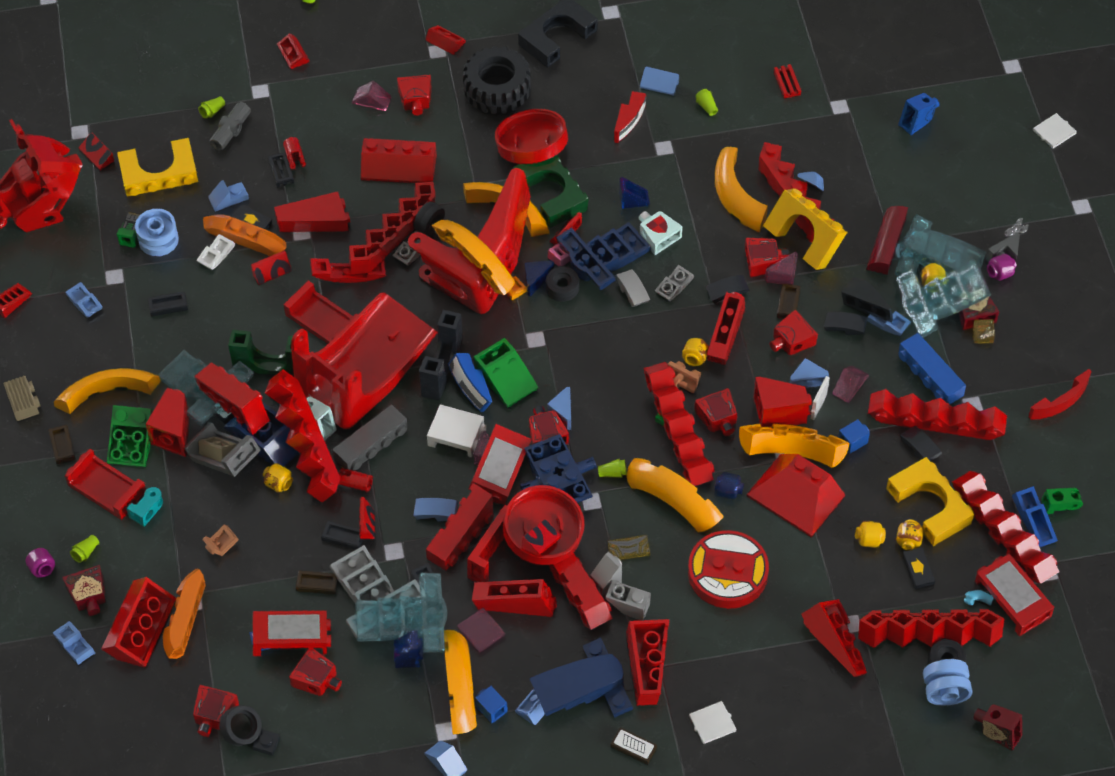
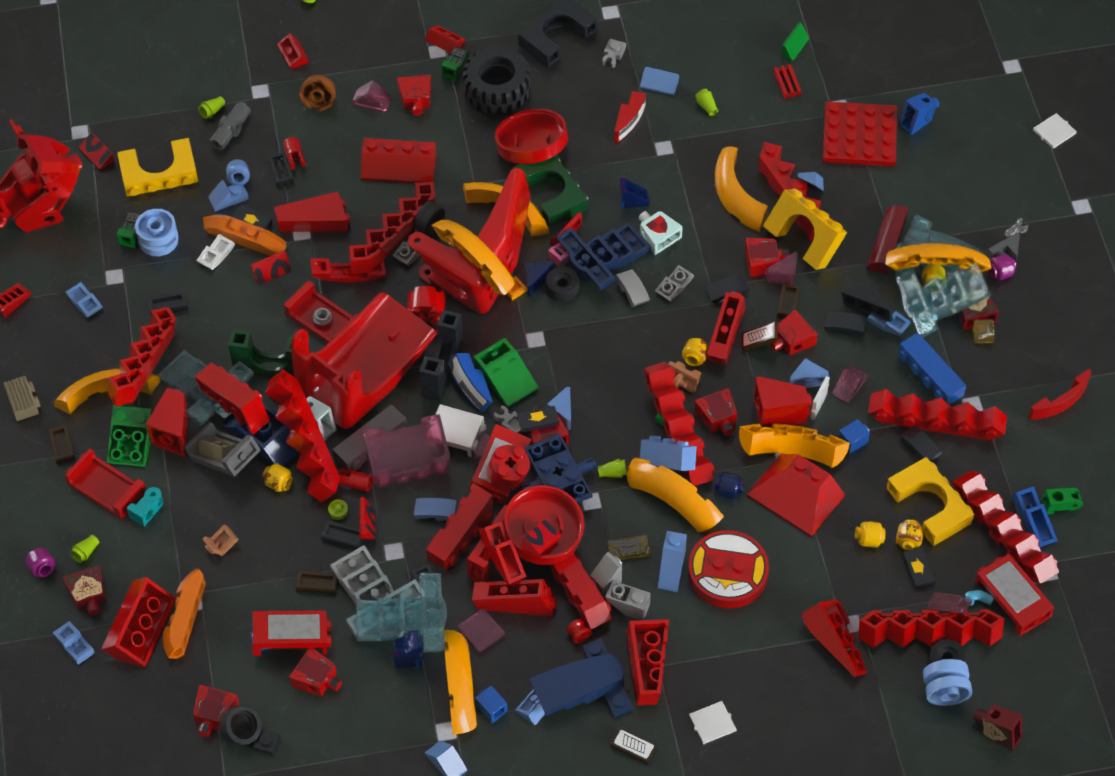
(143, 357): none -> red brick
(237, 172): none -> medium blue head
(318, 92): none -> dark orange cylinder
(322, 312): none -> light grey plate
(338, 509): none -> lime tile
(407, 452): none -> clear pink windscreen
(426, 303): none -> red brick
(455, 63): none -> green leg
(502, 552): none -> red slope
(508, 420): none -> light grey plate
(508, 467): none -> red brick
(537, 419): none -> black tile
(578, 631): none -> red wheel
(613, 51): none -> light grey plate
(668, 453): none -> medium blue brick
(672, 561): none -> medium blue slope
(760, 336): none -> tile
(794, 42): none -> green slope
(860, 133): none -> red plate
(936, 254): none -> light orange brick
(949, 602): none -> clear pink piece

